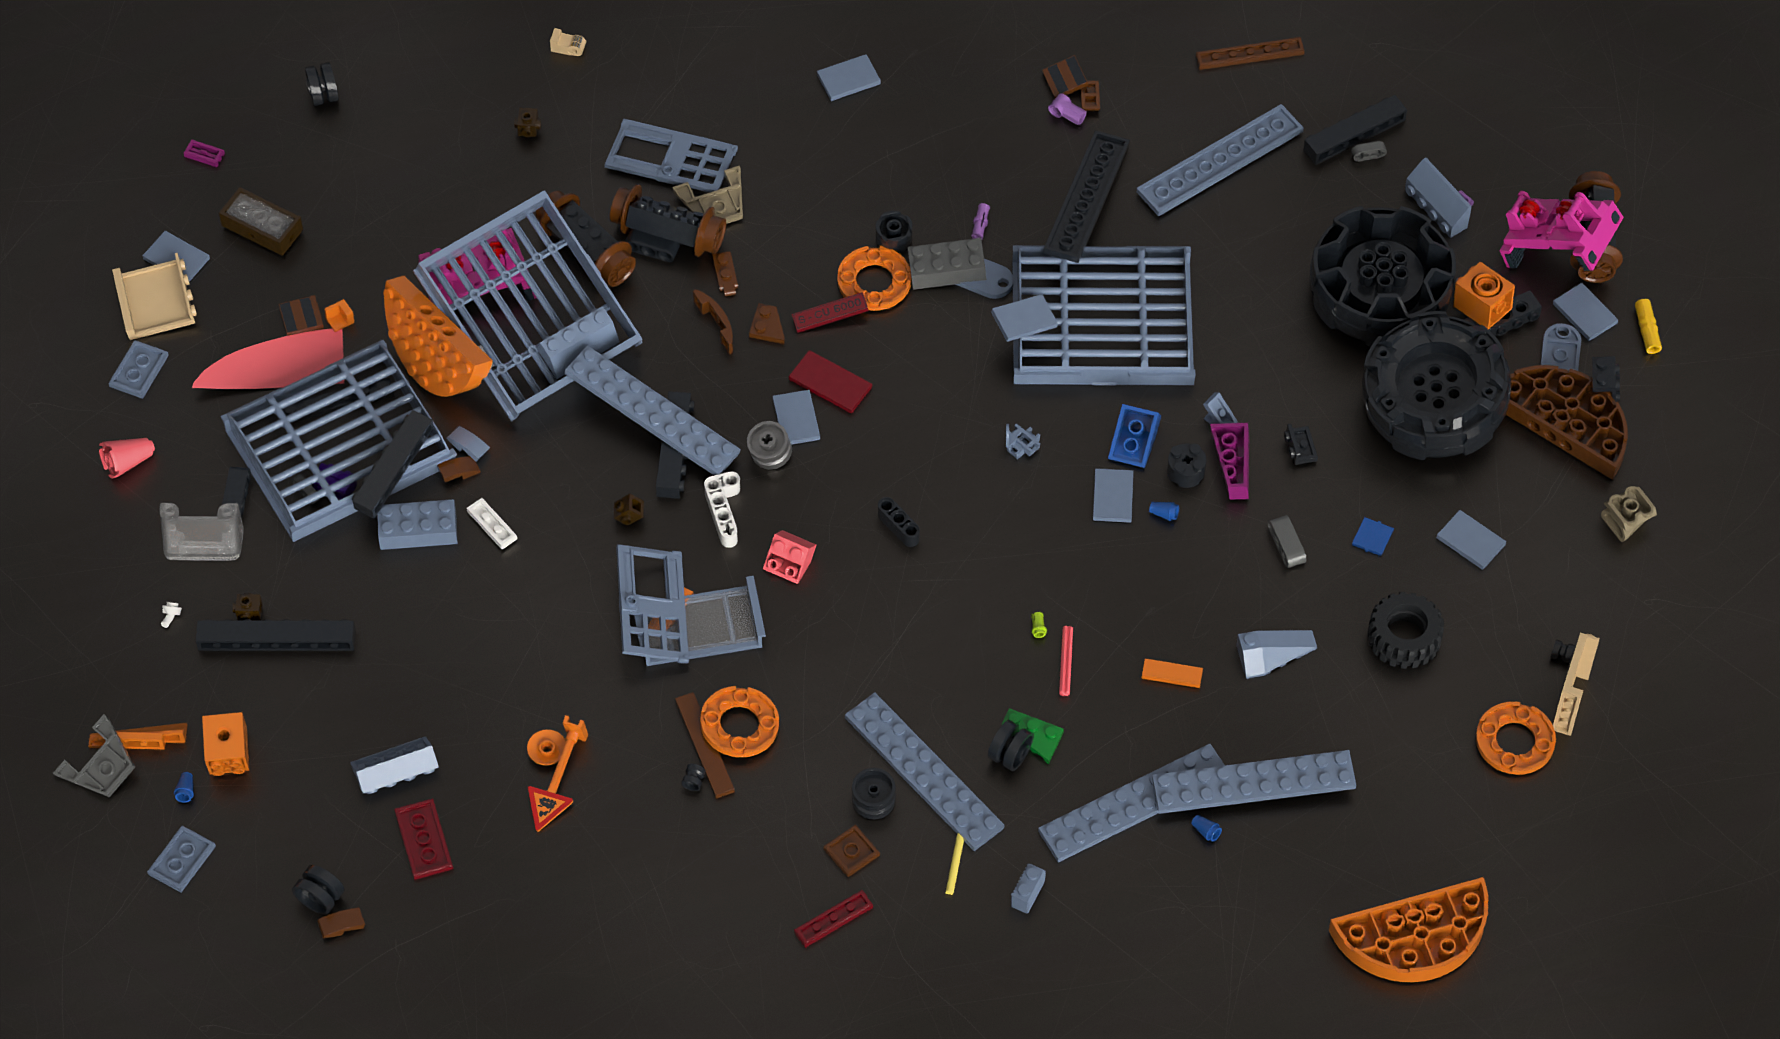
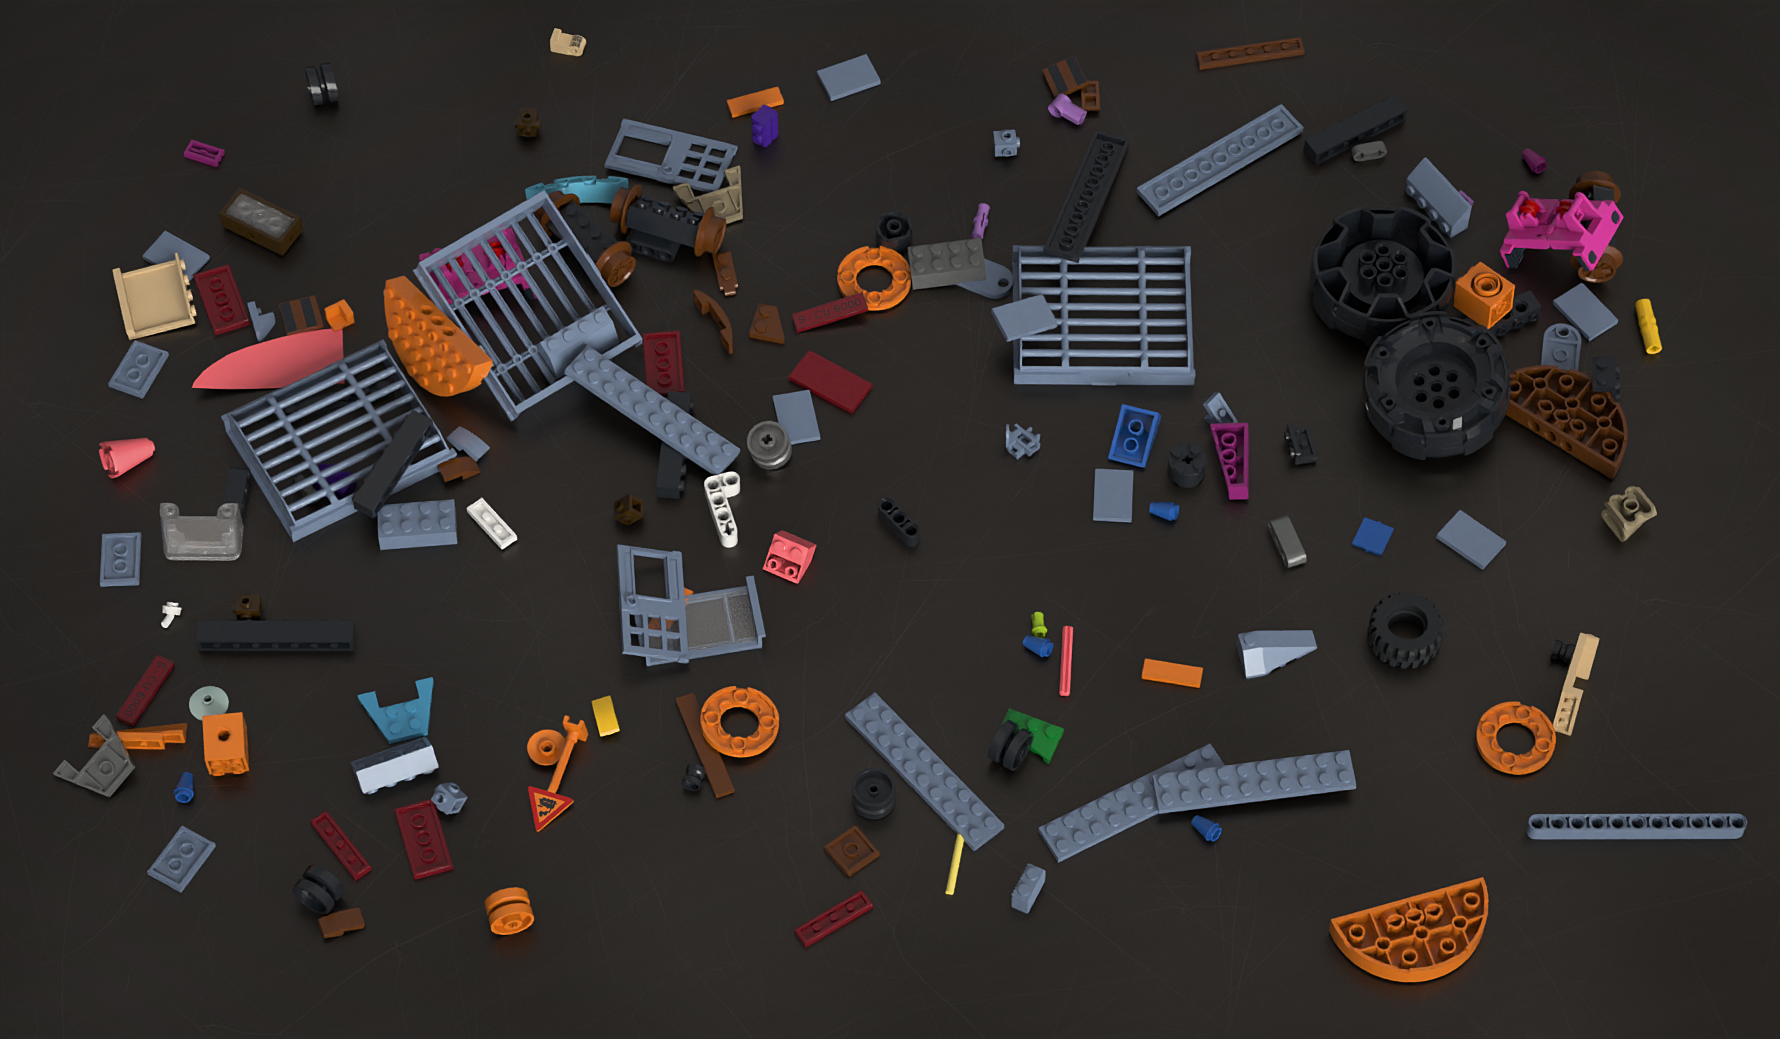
(120, 559): none -> sand blue tile
(145, 690): none -> dark red tile
(218, 704): none -> light aqua dish
(221, 299): none -> dark red tile
(261, 323): none -> sand blue slope
(340, 845): none -> dark red tile
(404, 719): none -> dark azure wing
(449, 798): none -> sand blue brick
(509, 911): none -> orange wheel
(587, 188): none -> medium azure brick
(605, 716): none -> yellow slope
(663, 362): none -> dark red tile
(752, 102): none -> orange tile
(764, 125): none -> dark purple brick
(1005, 143): none -> sand blue brick
(1038, 645): none -> blue cone
(1535, 161): none -> magenta cone
(1628, 831): none -> sand blue beam

